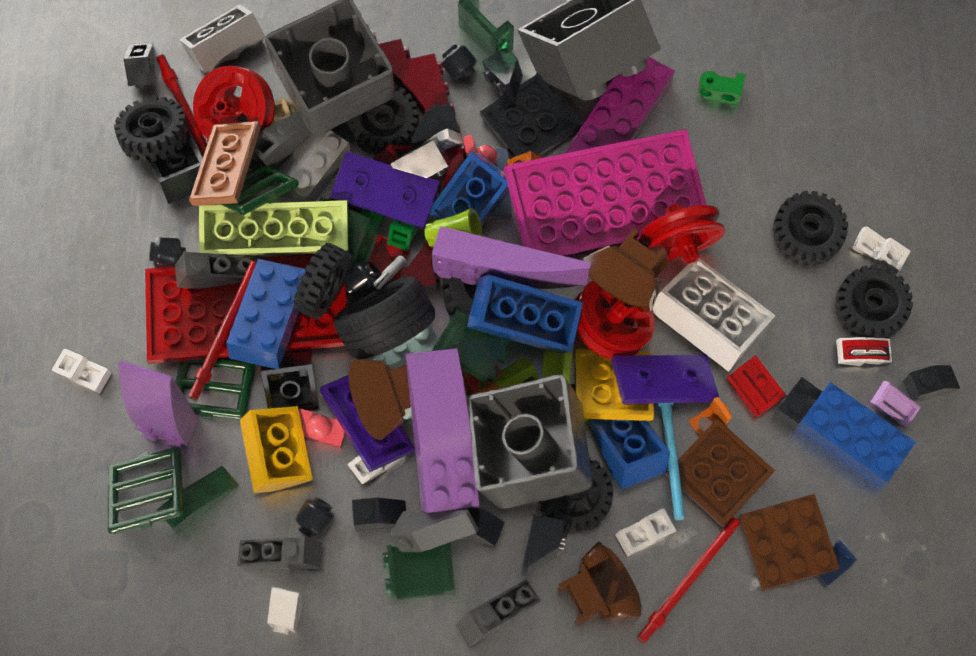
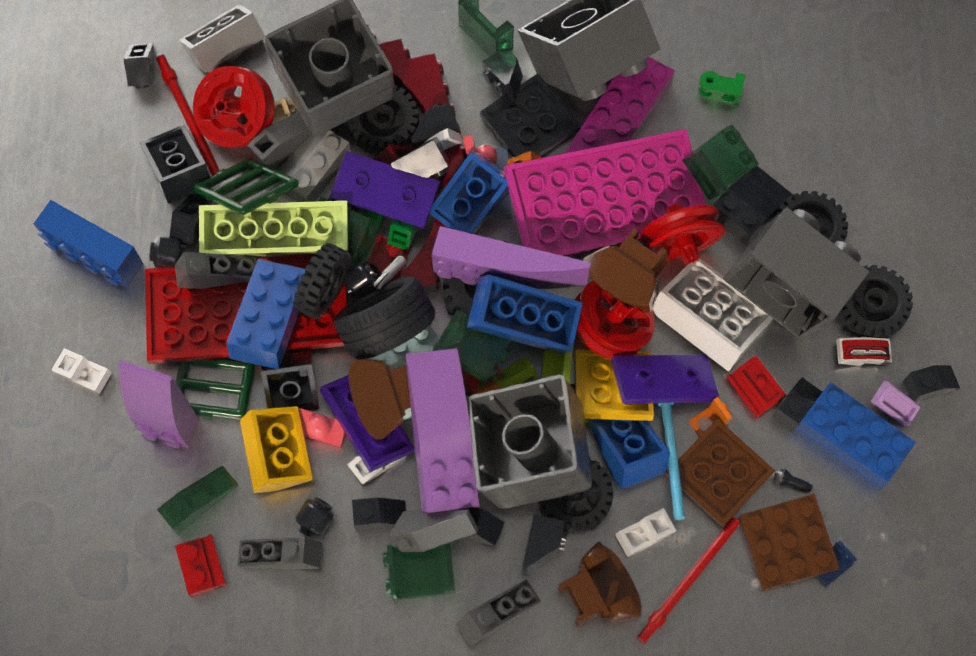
(88, 244): none -> blue brick
(115, 487): dark green bar -> none
(152, 129): black wheel -> none
(186, 220): none -> black slope
(200, 565): none -> red plate
(204, 374): red bar -> none
(225, 164): nougat tile -> none
(284, 610): white slope -> none
(459, 62): black head -> none
(465, 221): lime plant -> none
(720, 161): none -> clear green panel
(750, 204): none -> black slope
(784, 478): none -> black piece
(797, 273): none -> dark grey brick
(880, 250): white slope -> none

